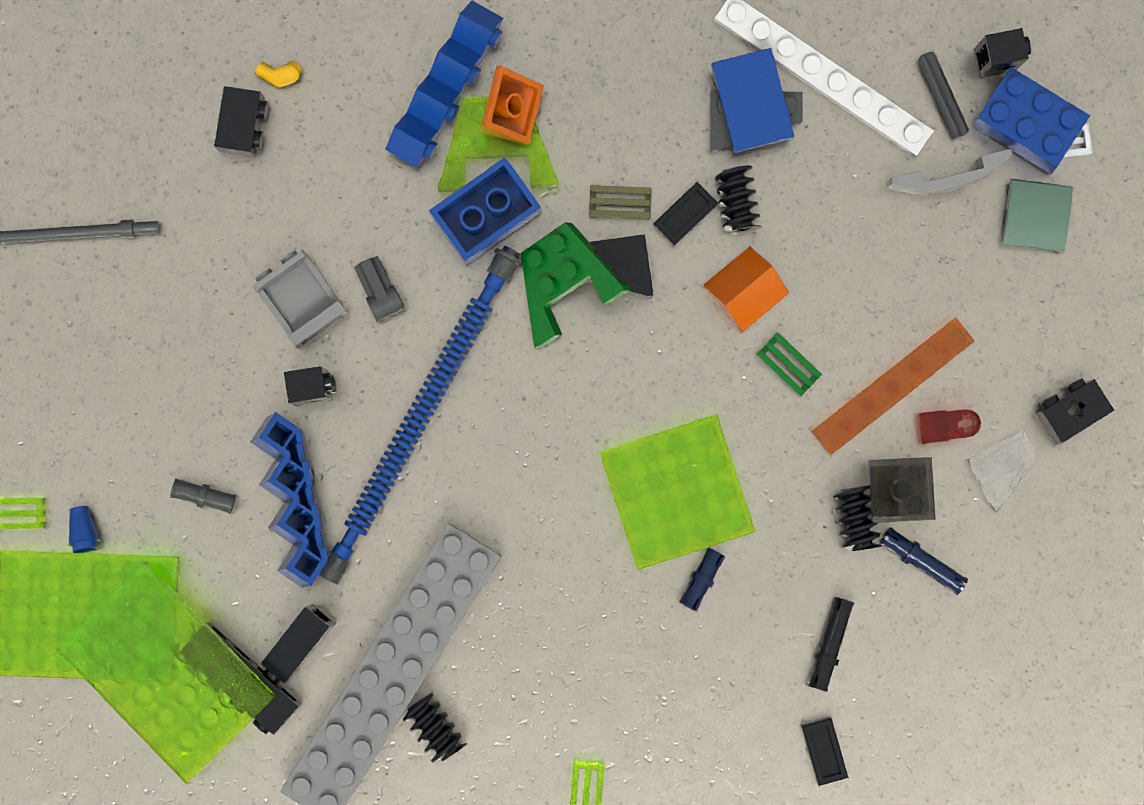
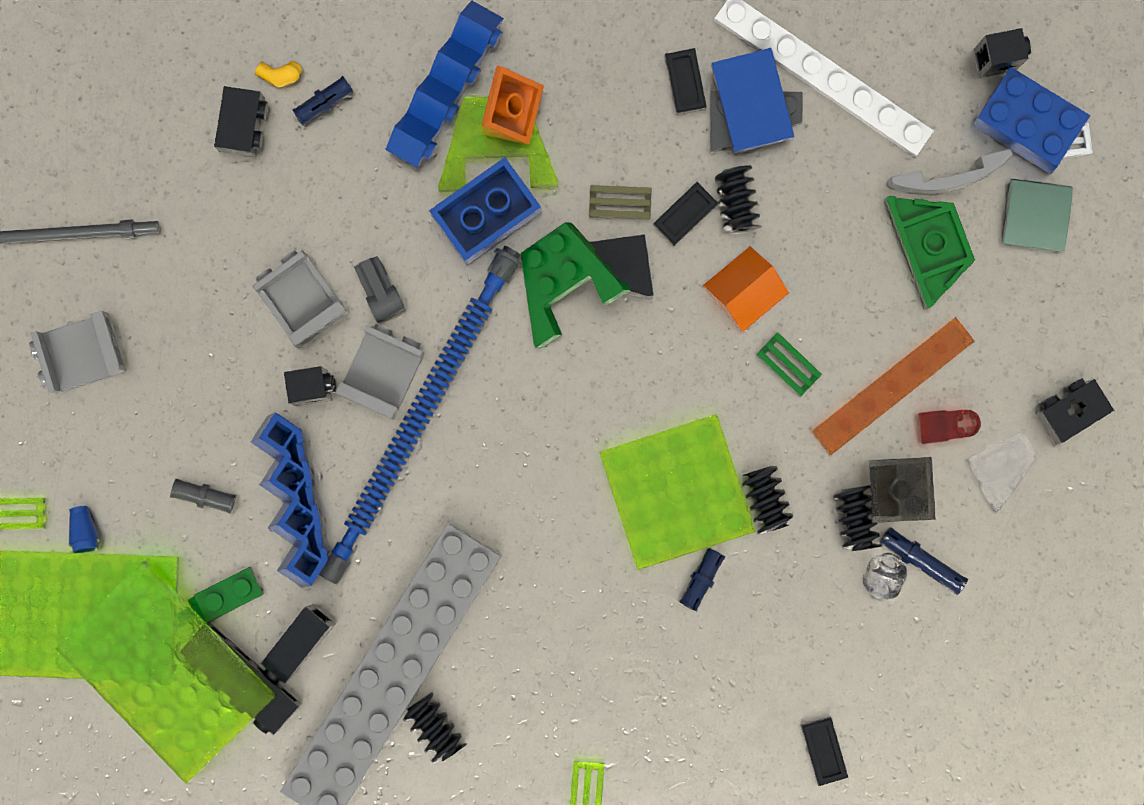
(77, 353): none -> light grey panel
(226, 595): none -> green hinge
(322, 100): none -> dark blue pin
(381, 371): none -> light grey panel
(685, 81): none -> black tile
(767, 499): none -> black piece
(831, 644): black pin -> none
(885, 576): none -> clear head
(932, 244): none -> green wing
(943, 95): dark grey axle -> none

